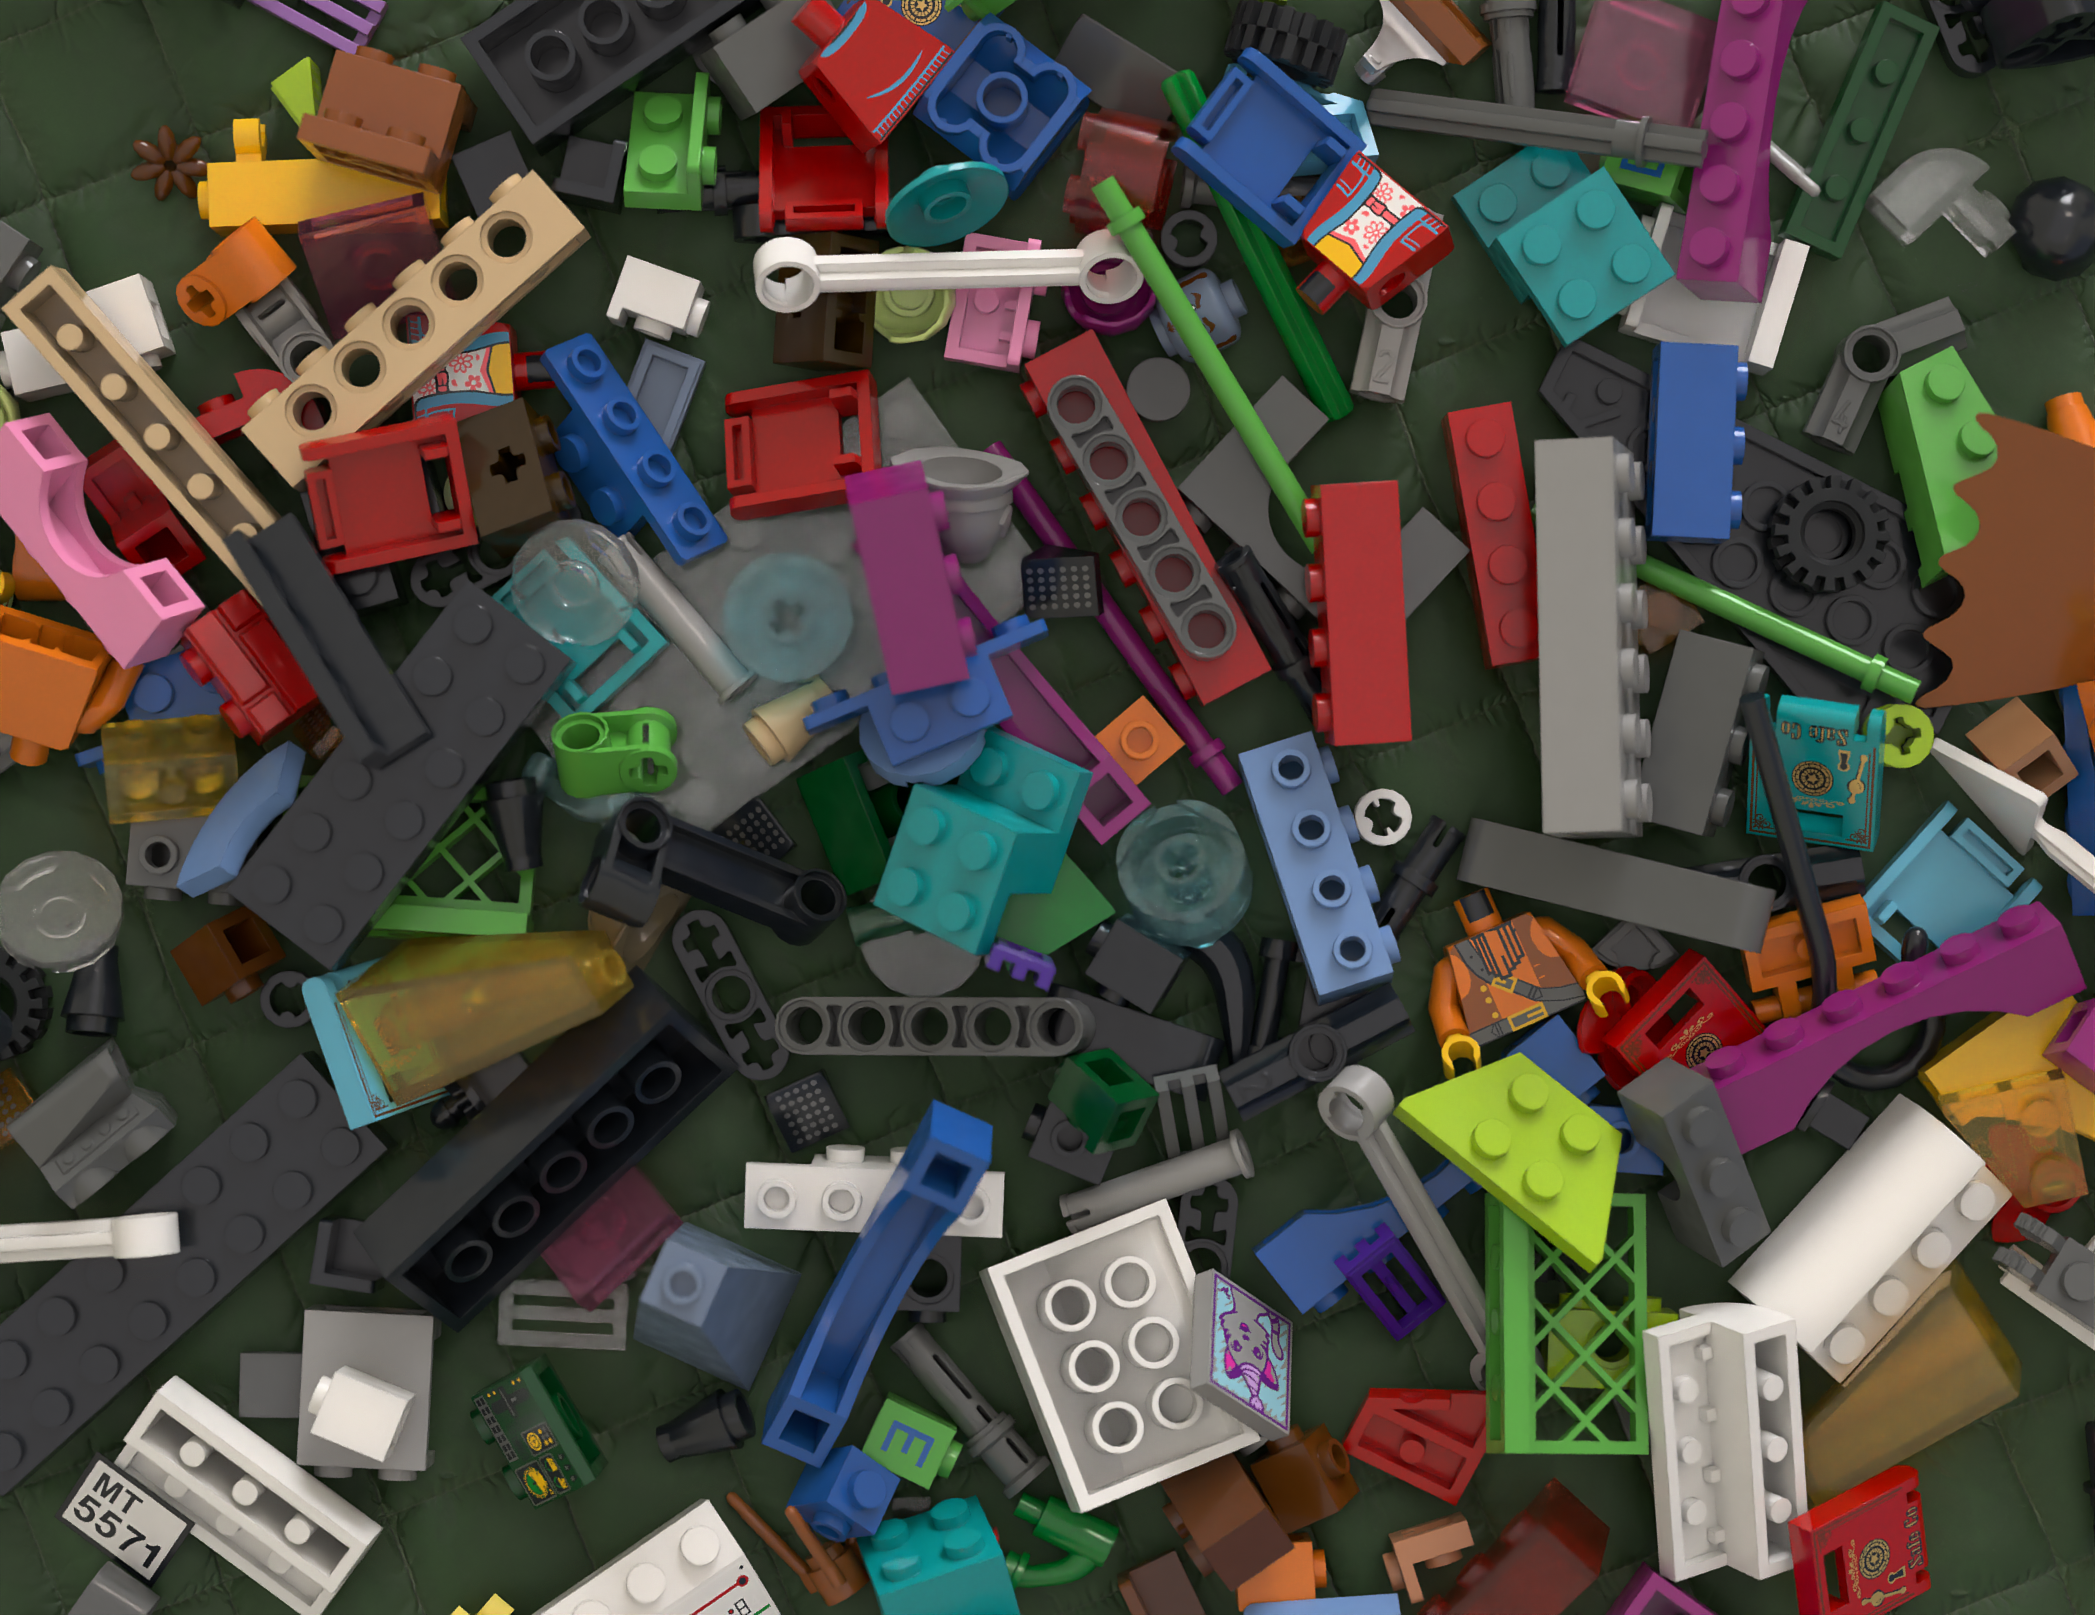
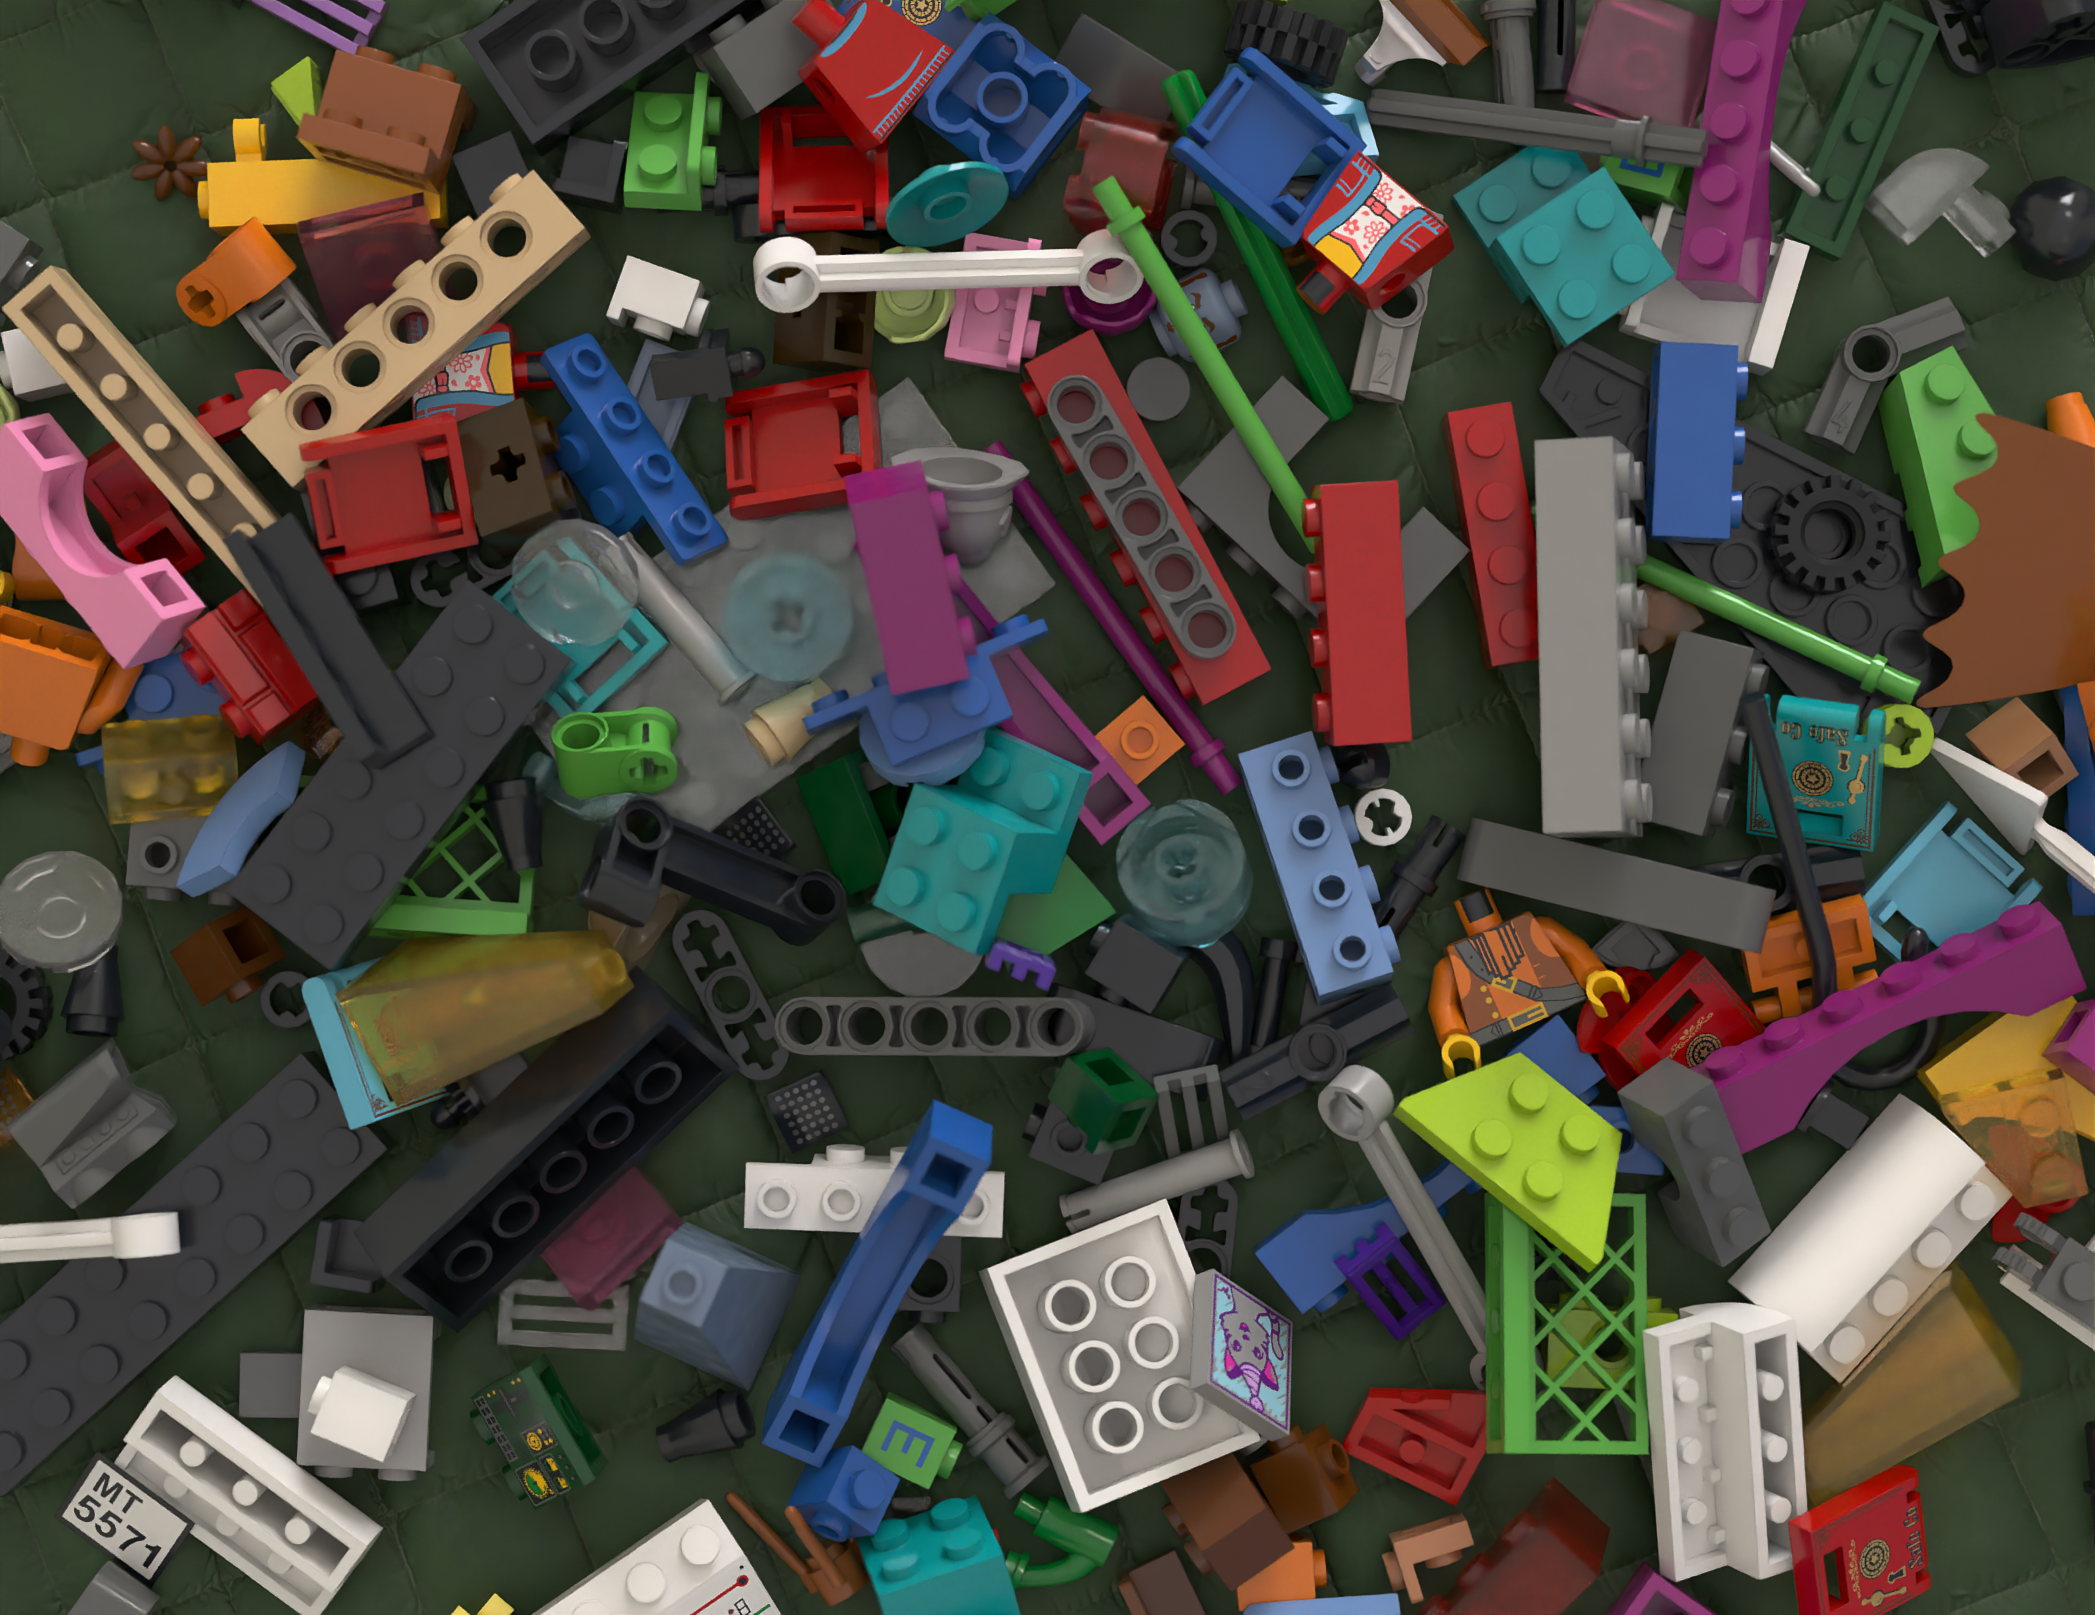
(137, 315): white brick -> none
(705, 370): none -> black piece
(1061, 583): black slope -> none
(1271, 623): black pin -> none
(1363, 776): none -> black hinge

